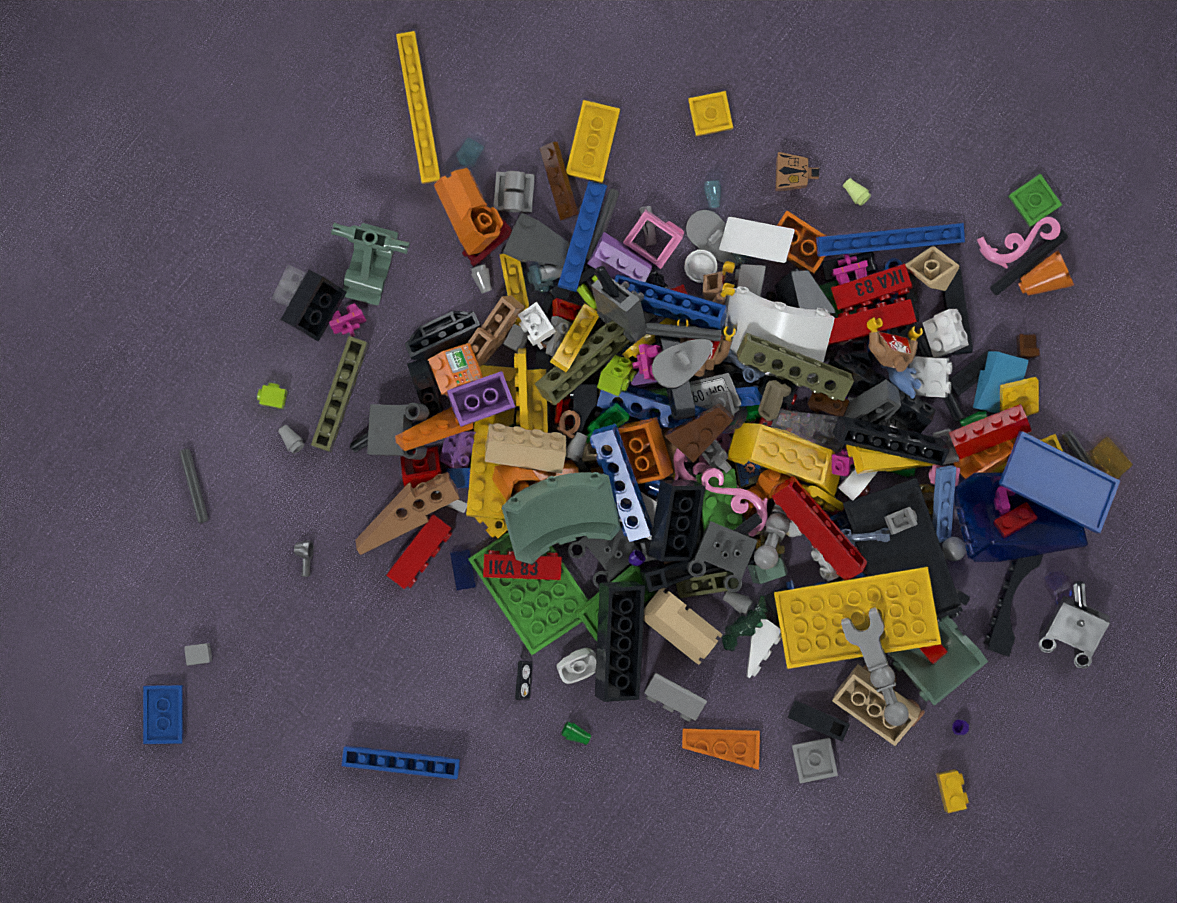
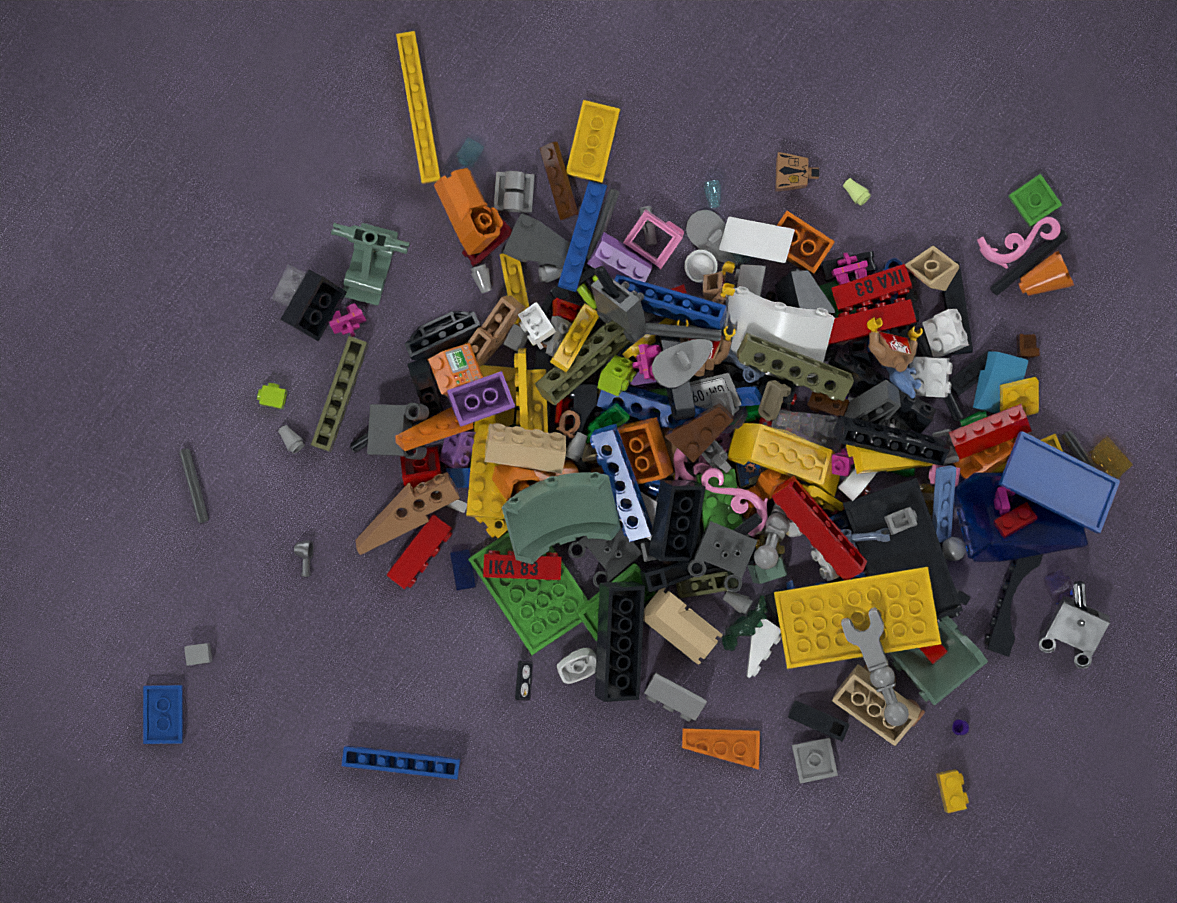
(533, 277): clear light blue bracket -> none
(575, 733): green cone -> none
(636, 558): dark purple hinge -> none
(656, 279): black plate -> none
(710, 113): yellow plate -> none
(890, 239): blue plate -> none

